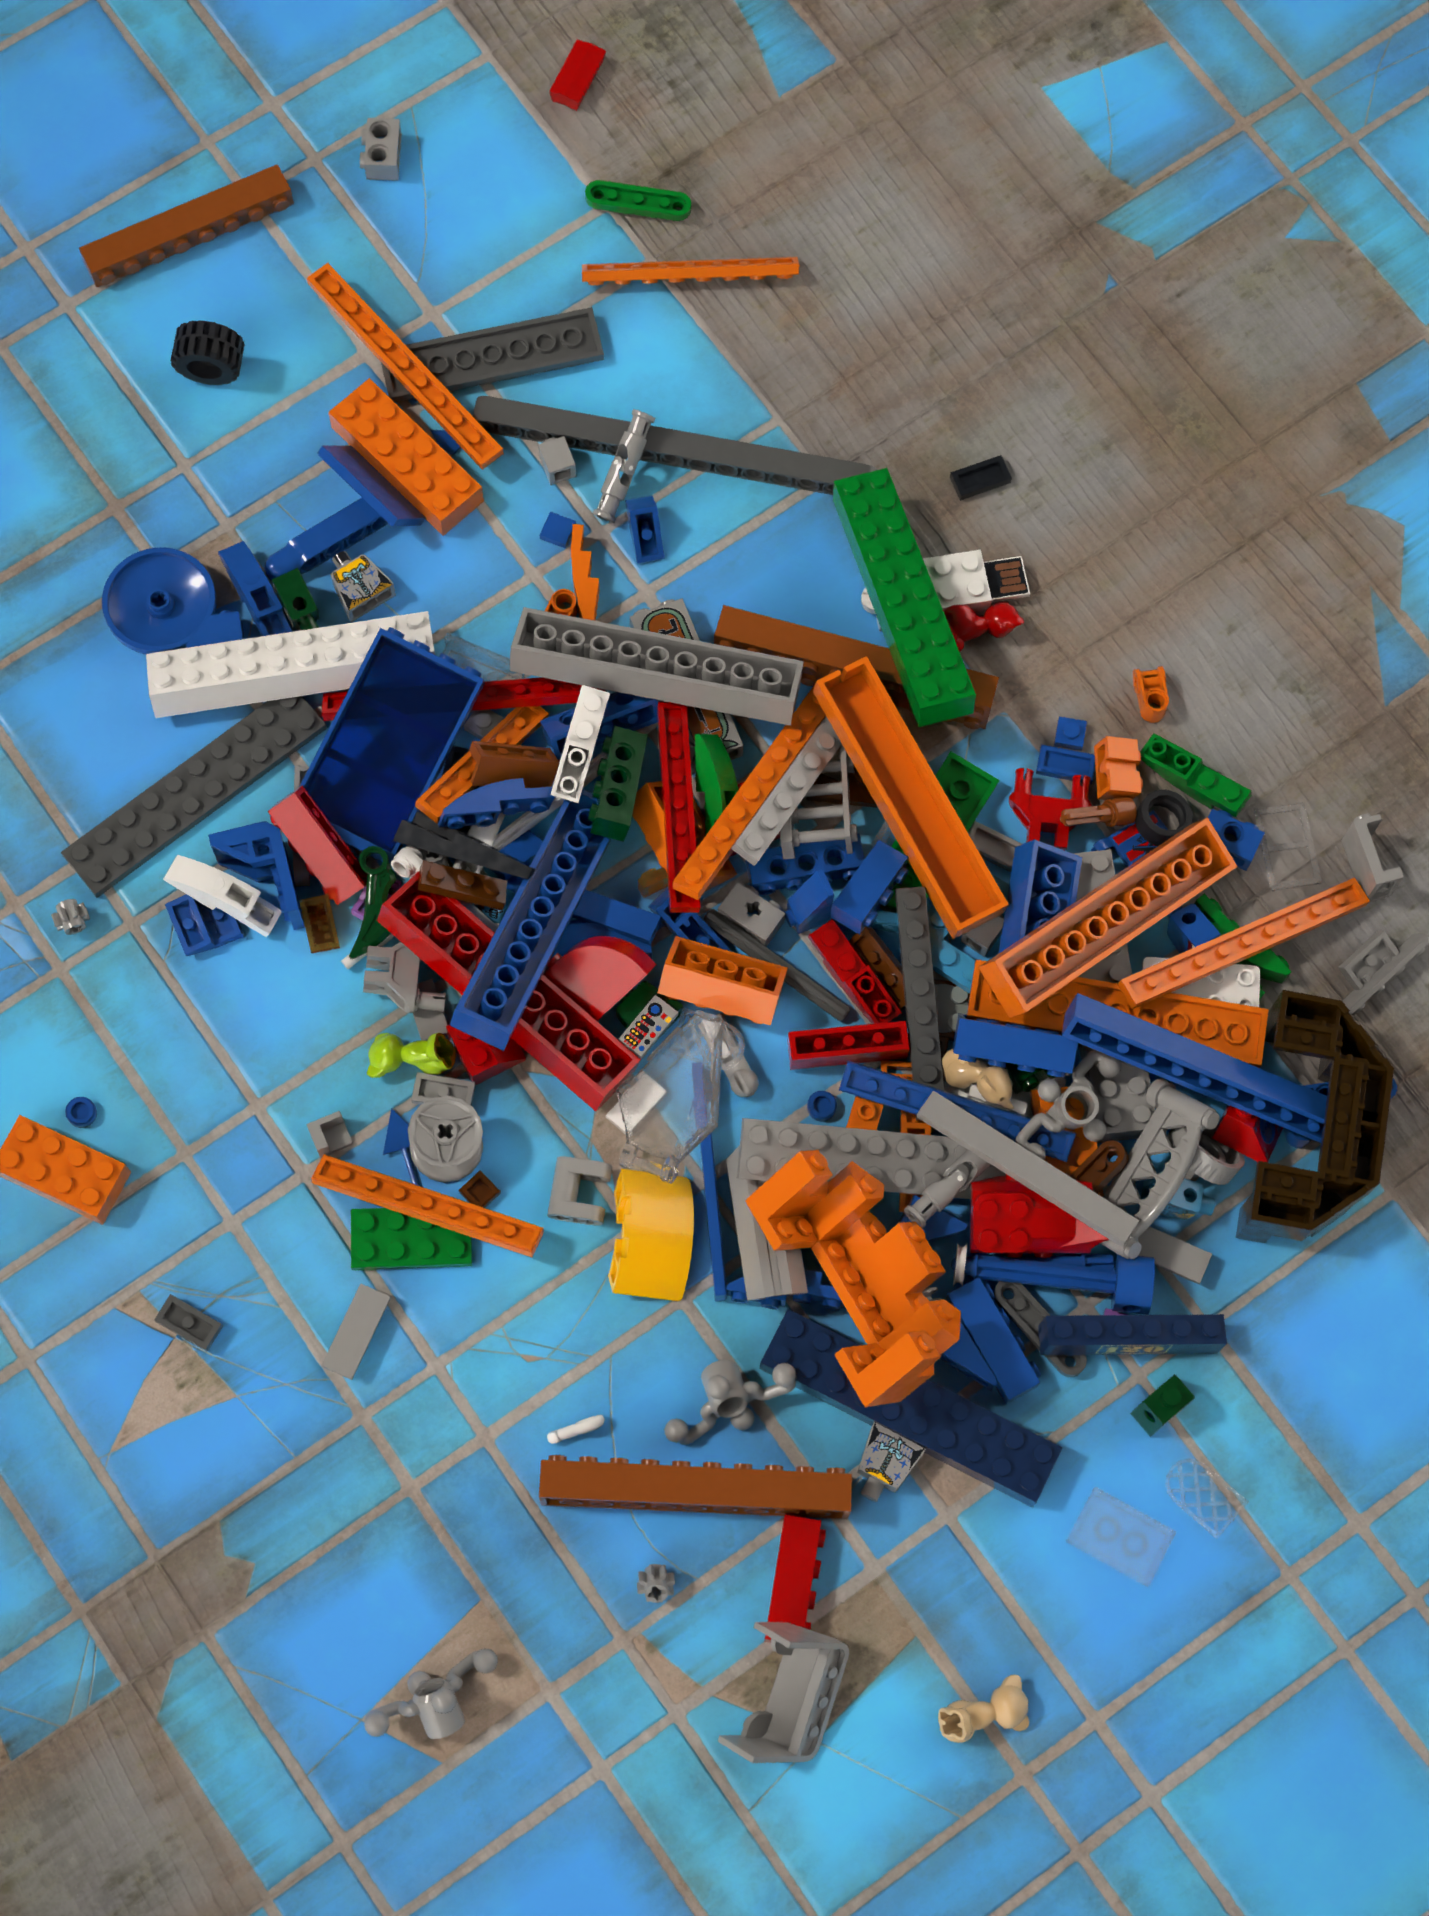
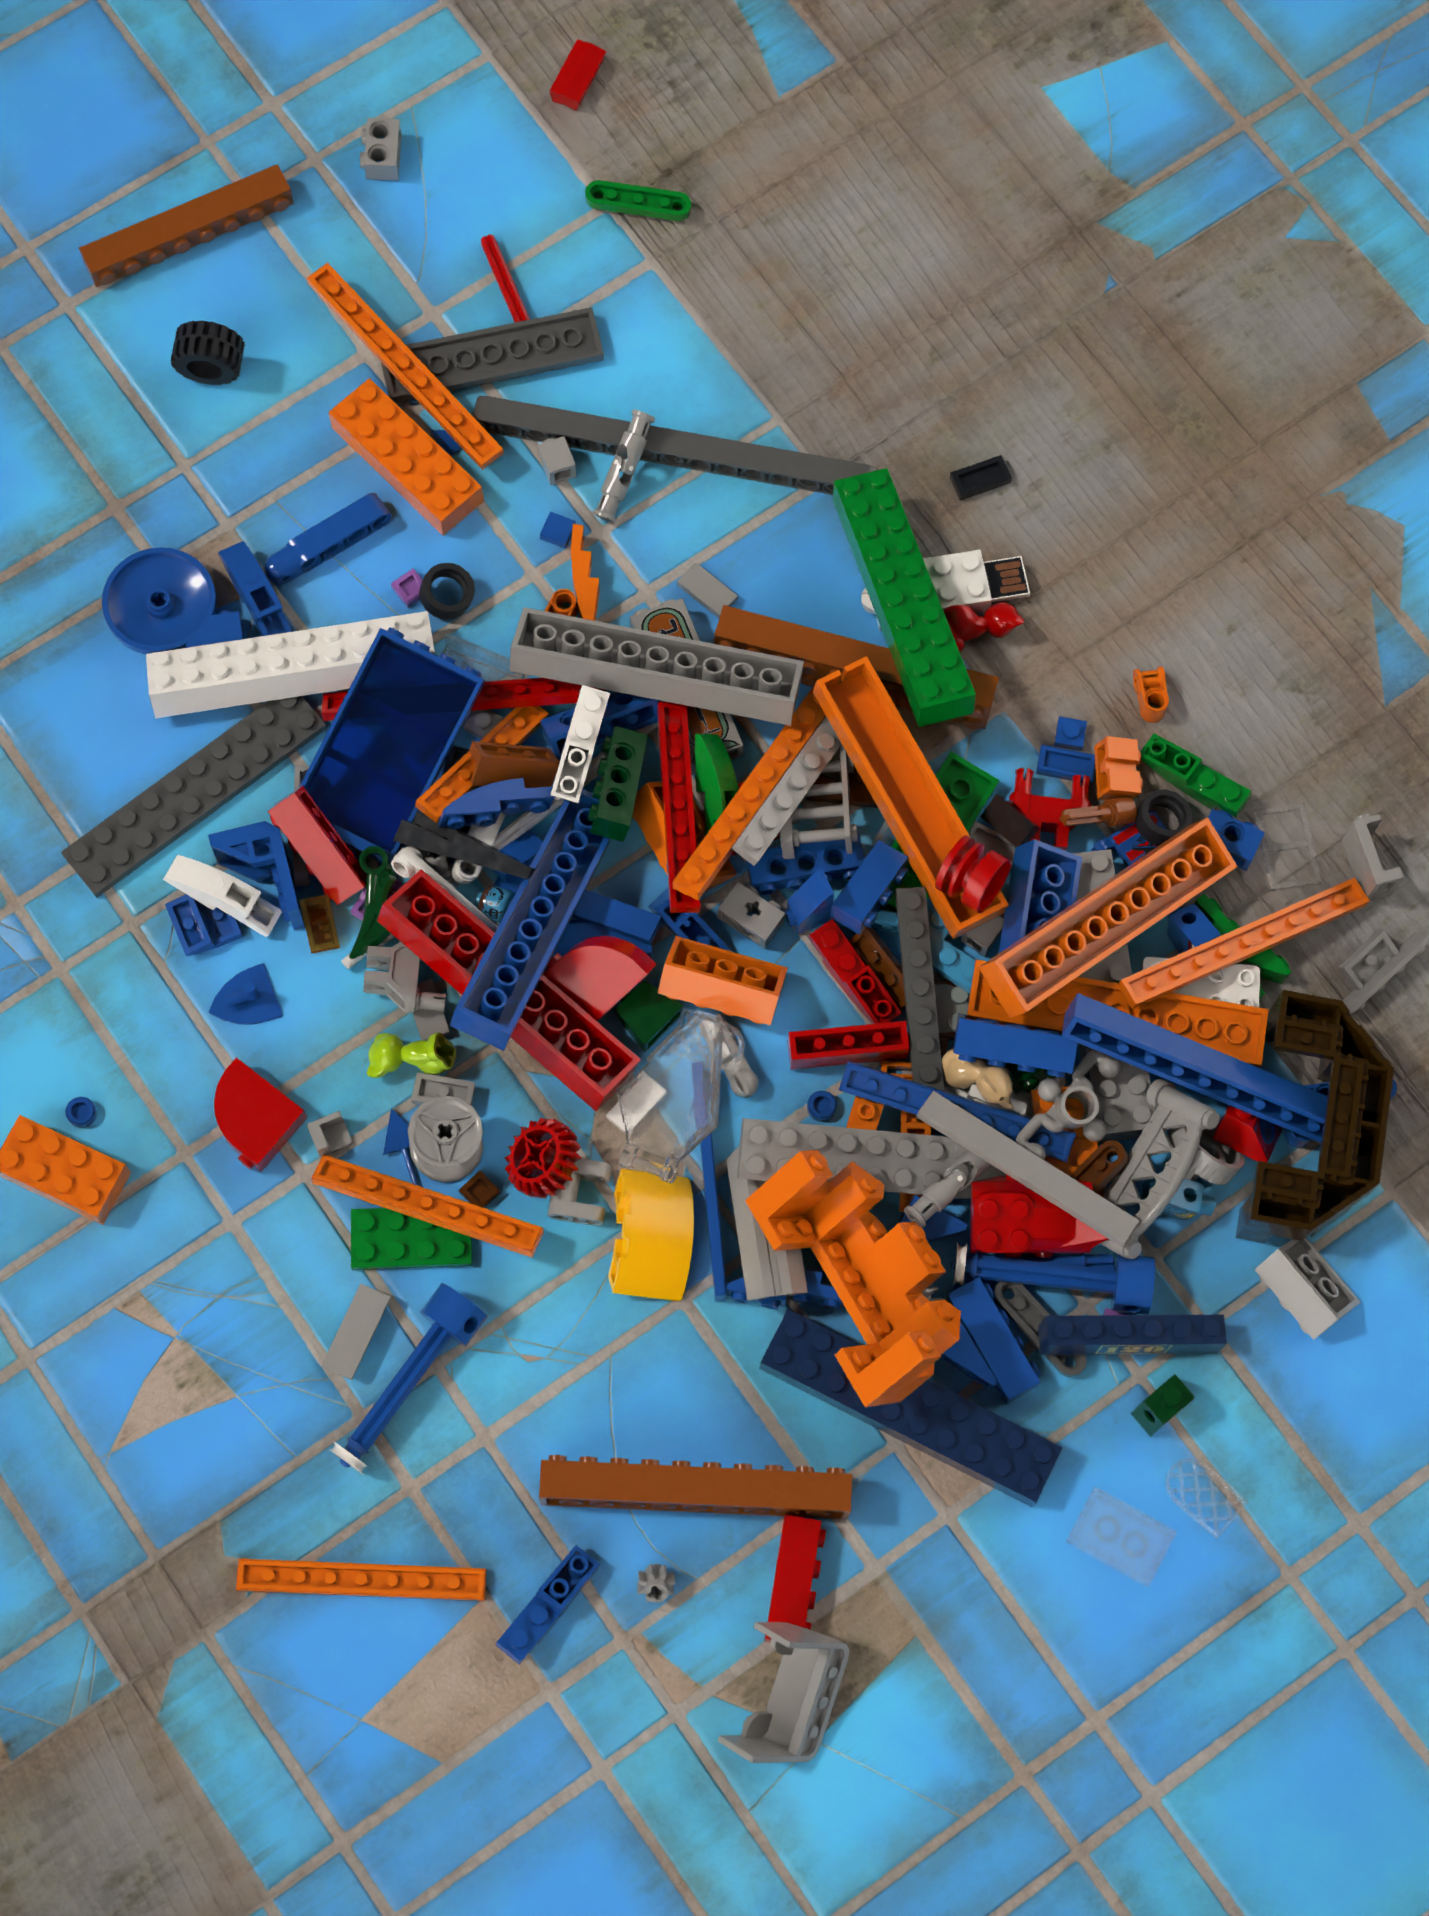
(70, 916): light grey gear -> none
(188, 1323): dark grey plate -> none
(247, 998): none -> blue shield
(254, 1115): none -> red brick
(294, 596): dark green torso -> none
(360, 584): torso -> none
(361, 1579): none -> orange tile
(371, 485): blue tile -> none
(408, 587): none -> medium lavender tile
(433, 1699): light grey wheel -> none
(452, 1318): none -> blue piece
(459, 575): none -> black tyre
(462, 885): reddish brown plate -> none
(482, 1059): red slope -> none
(504, 278): none -> red axle
(547, 1605): none -> blue slope
(549, 1160): none -> red gear
(581, 1427): white piece -> none
(645, 529): blue slope -> none
(648, 1026): tile -> none
(652, 881): clear orange plate -> none
(700, 269): orange plate -> none
(706, 589): none -> light grey tile
(729, 1399): light grey wheel -> none
(793, 977): dark grey axle -> none
(886, 1461): light grey torso -> none
(973, 874): none -> red wheel
(1006, 1707): tan animal -> none
(1009, 821): none -> black tile
(1174, 1254): light grey piece -> none
(1307, 1286): none -> light grey slope

